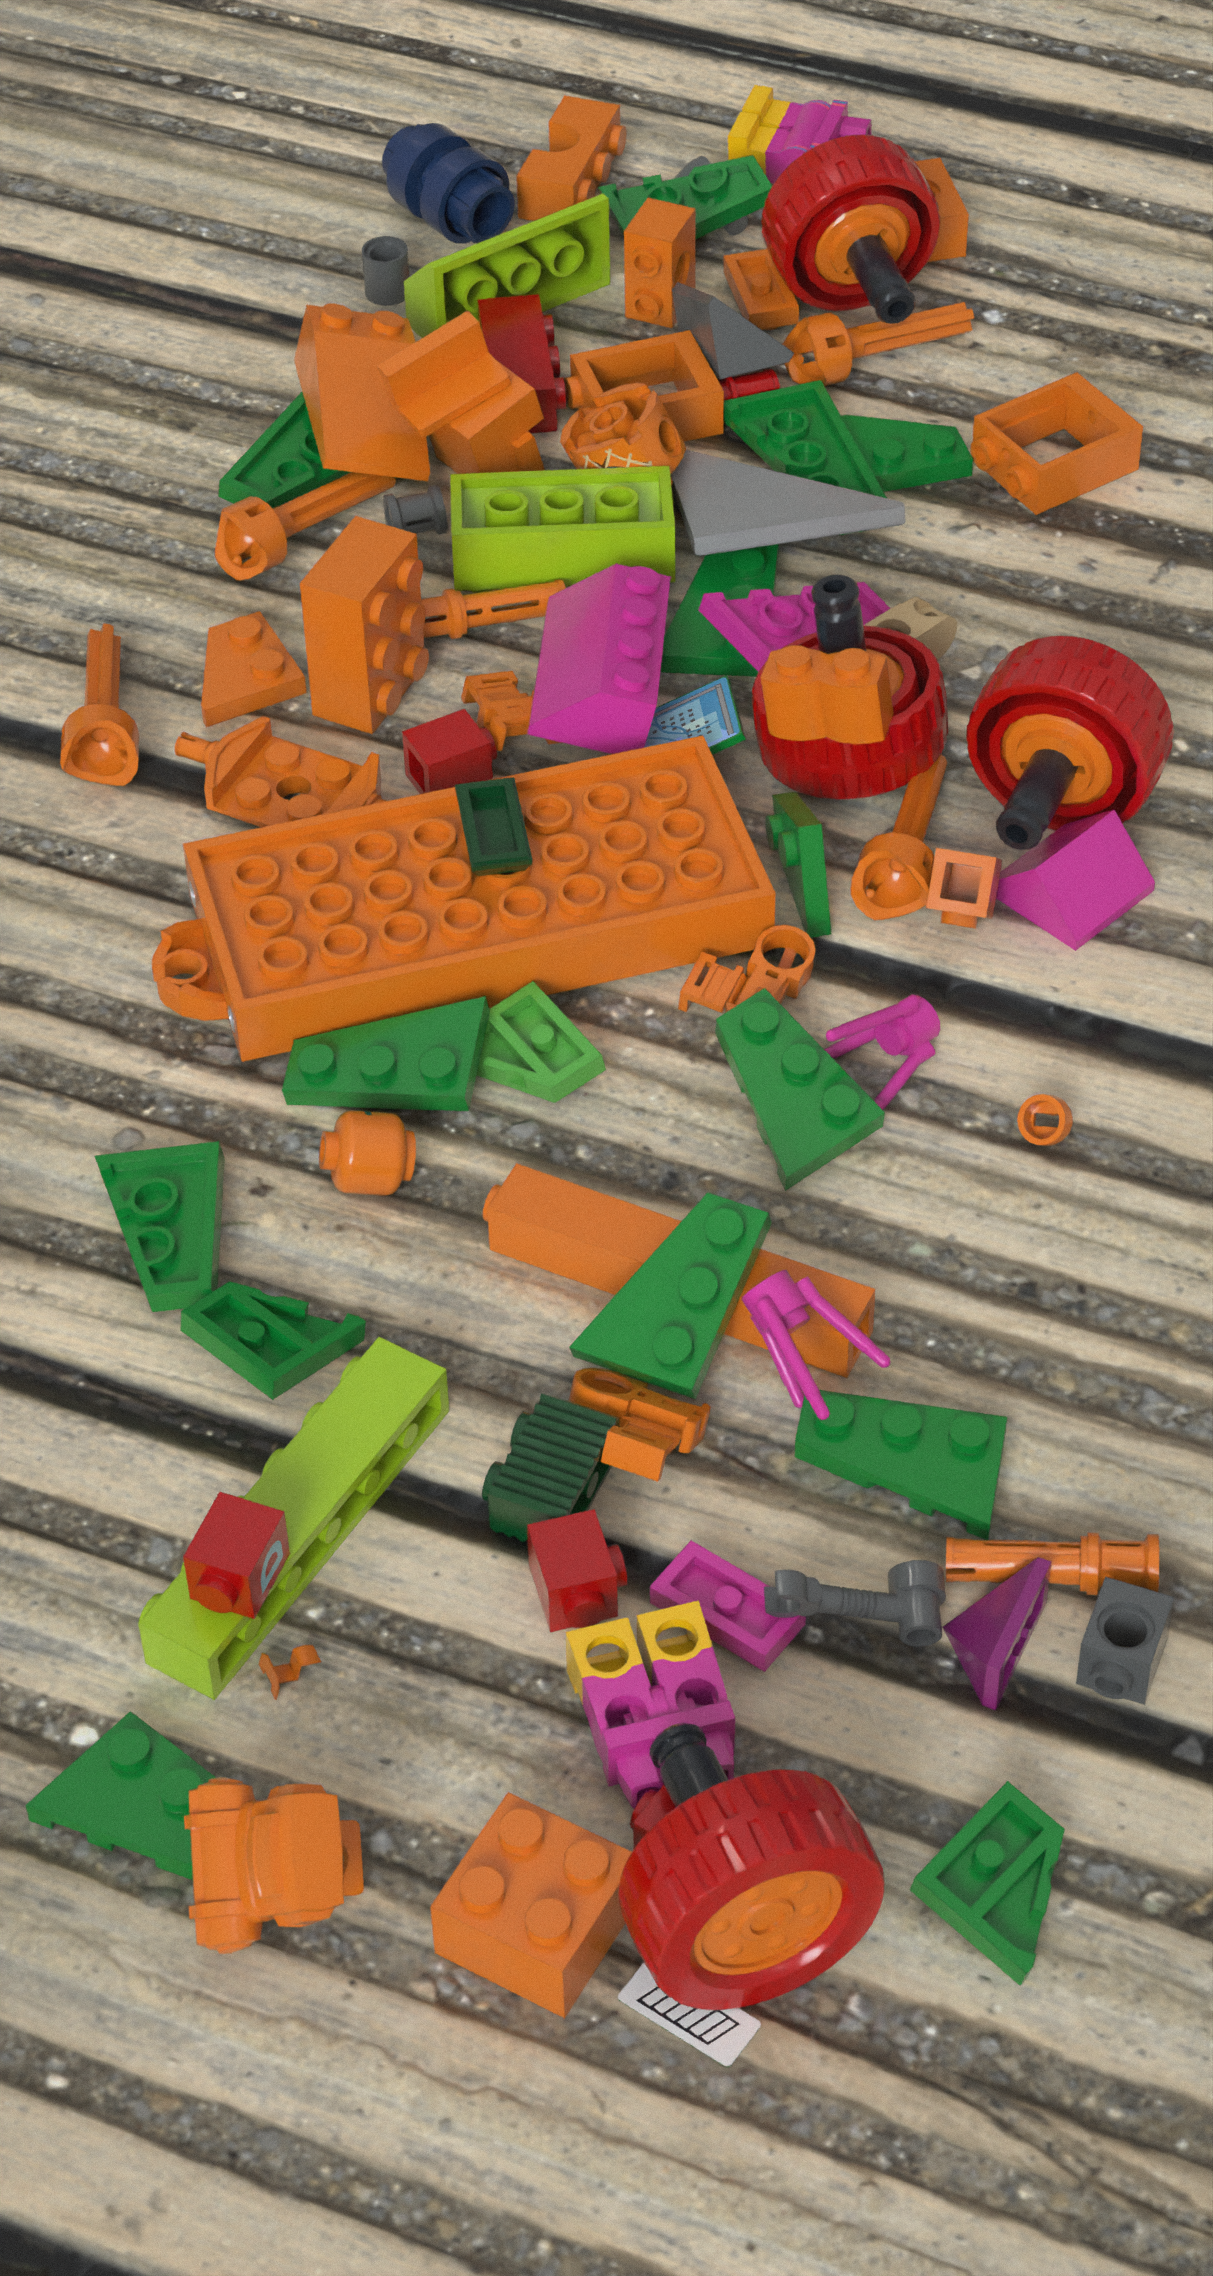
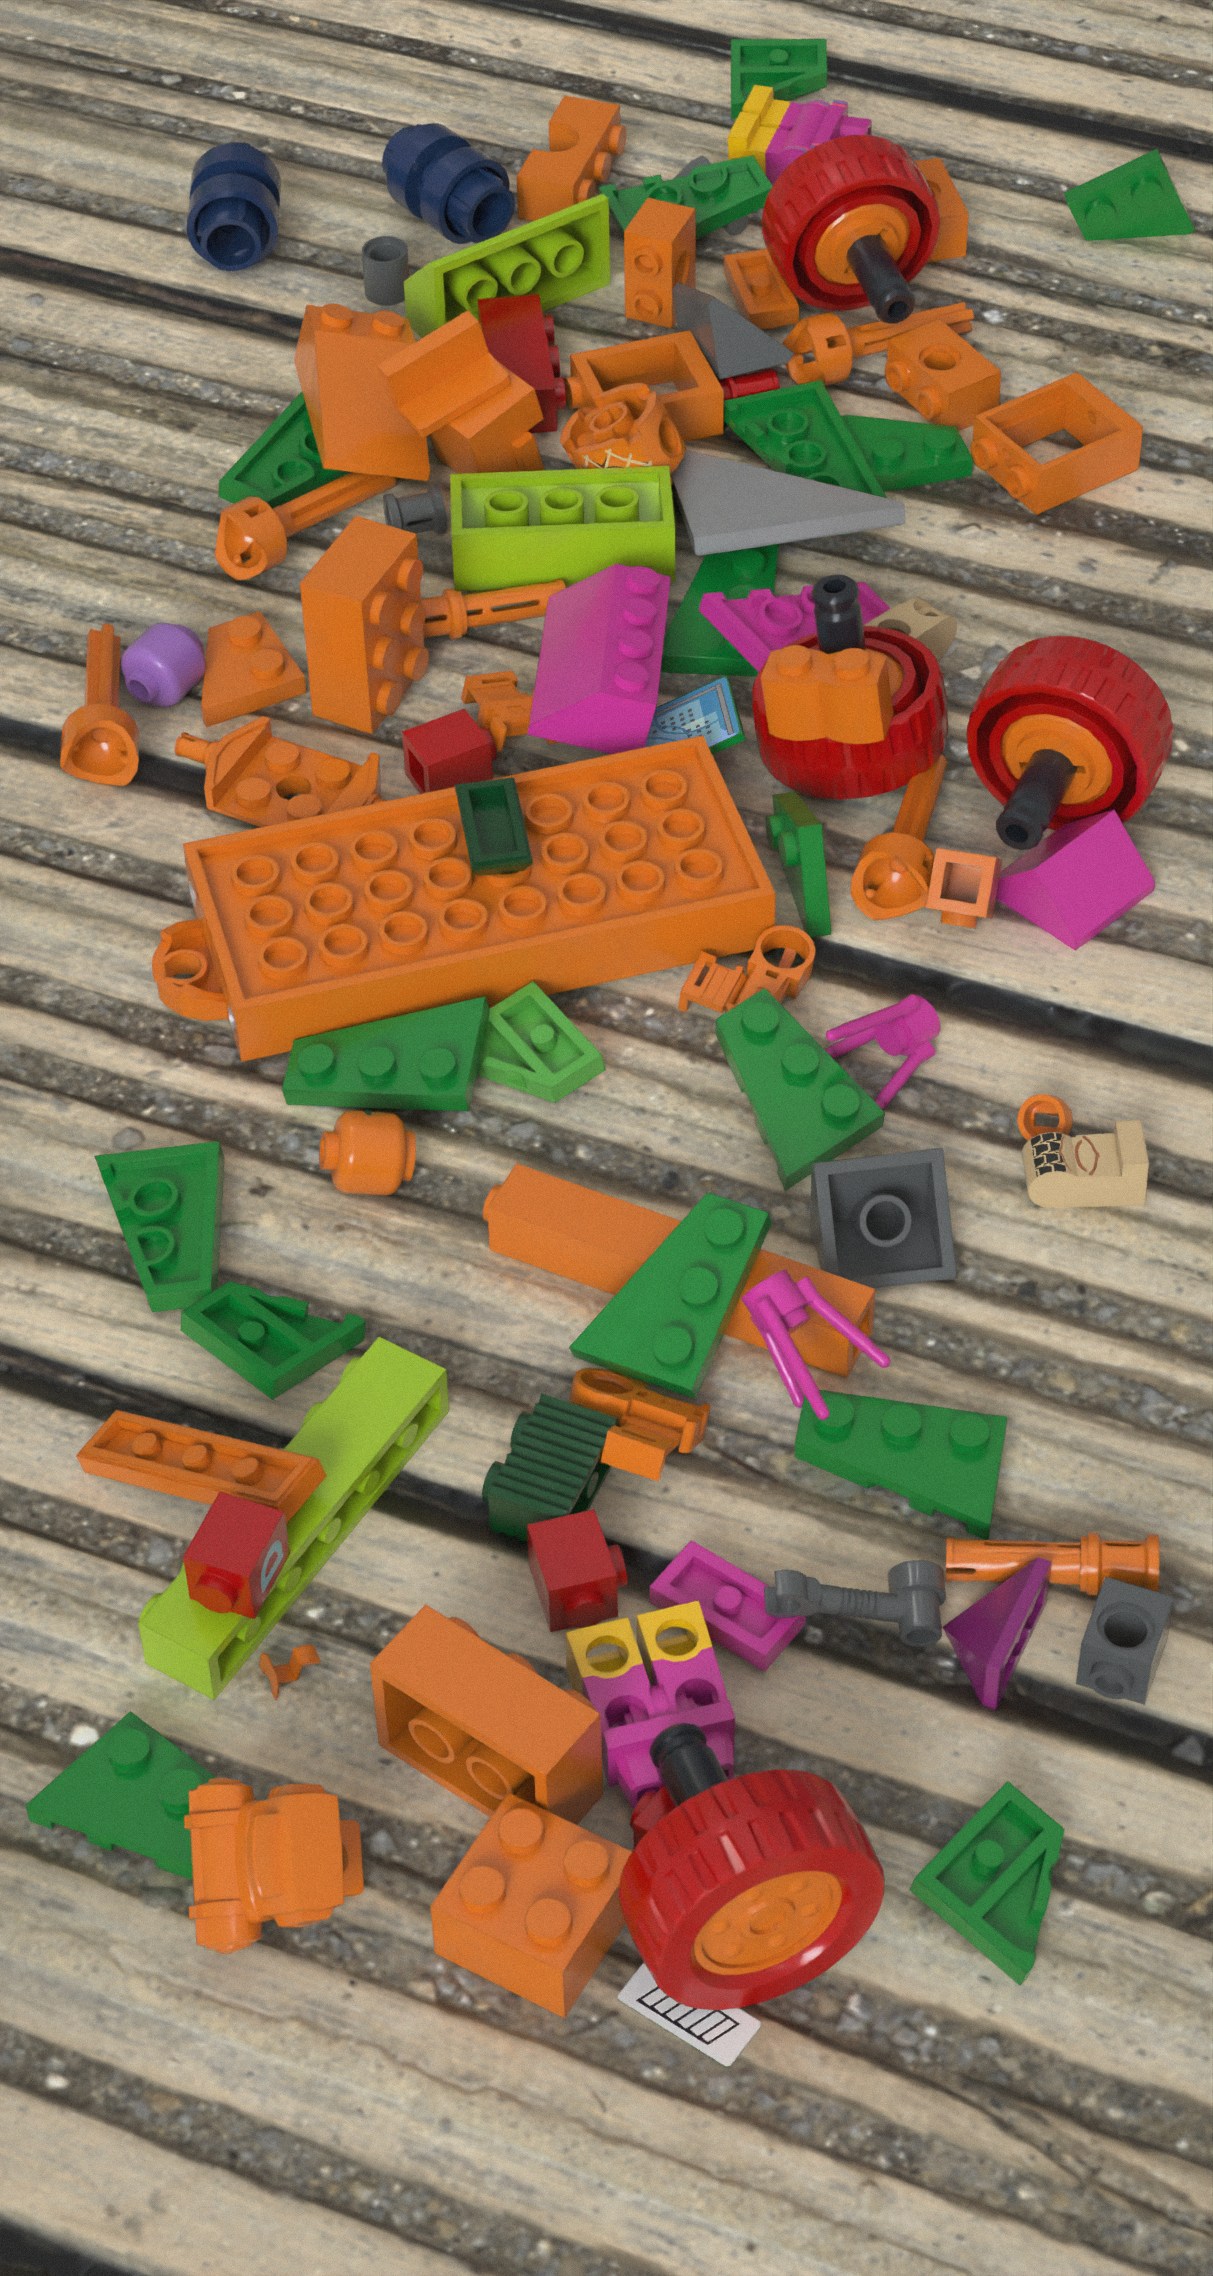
(163, 664): none -> medium lavender head
(198, 1463): none -> orange tile
(234, 206): none -> dark blue piece
(485, 1720): none -> orange brick
(787, 65): none -> green wing
(883, 1218): none -> dark grey slope
(942, 375): none -> orange brick
(1088, 1168): none -> tan leg
(1130, 202): none -> green wing

